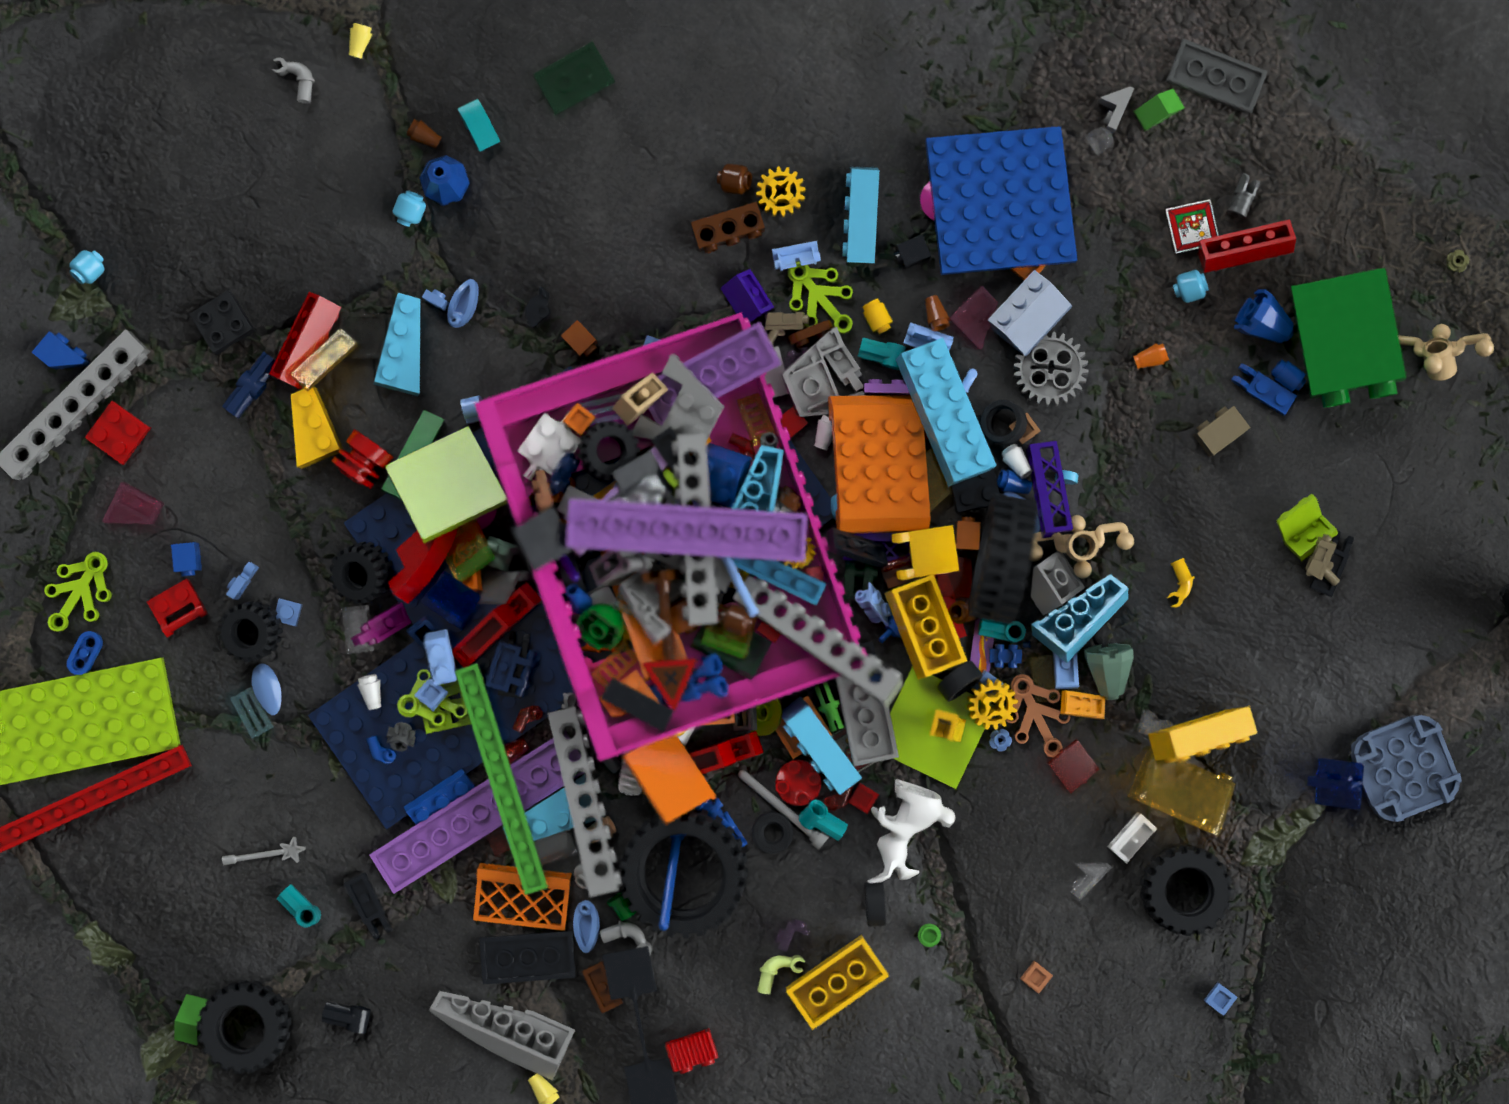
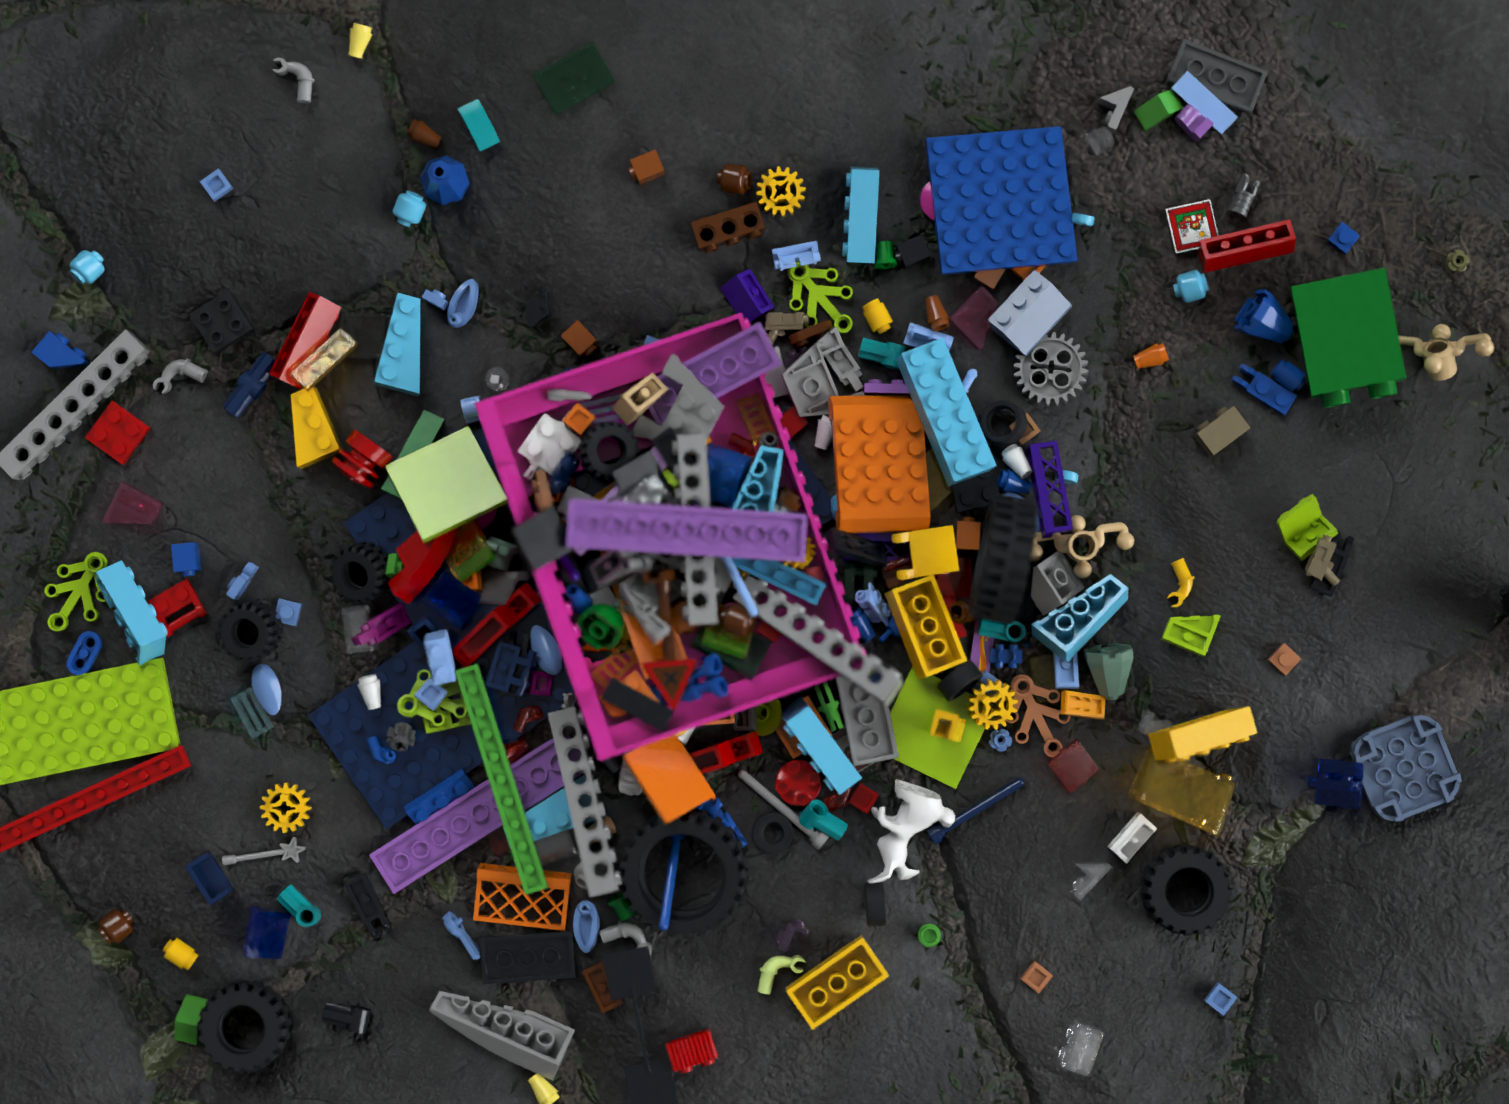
(115, 926): none -> reddish brown head
(132, 611): none -> medium azure wedge
(180, 953): none -> yellow brick
(181, 367): none -> light grey piece
(209, 878): none -> dark blue panel
(216, 185): none -> medium blue plate
(266, 933): none -> clear blue bracket
(285, 797): none -> yellow gear
(394, 565): none -> bright green plate
(457, 929): none -> medium blue piece
(497, 379): none -> clear tile
(540, 683): none -> magenta slope
(547, 649): none -> medium blue arm
(562, 394): none -> light grey piece
(646, 167): none -> dark orange brick
(863, 624): none -> blue cone
(884, 255): none -> green bush
(937, 832): none -> dark blue piece
(989, 278): none -> nougat tile
(1081, 1048): none -> clear brick
(1082, 219): none -> medium azure tile
(1191, 632): none -> lime wing
(1193, 122): none -> medium lavender leg
(1204, 101): none -> light blue tile
(1284, 659): none -> nougat plate
(1343, 238): none -> blue plate

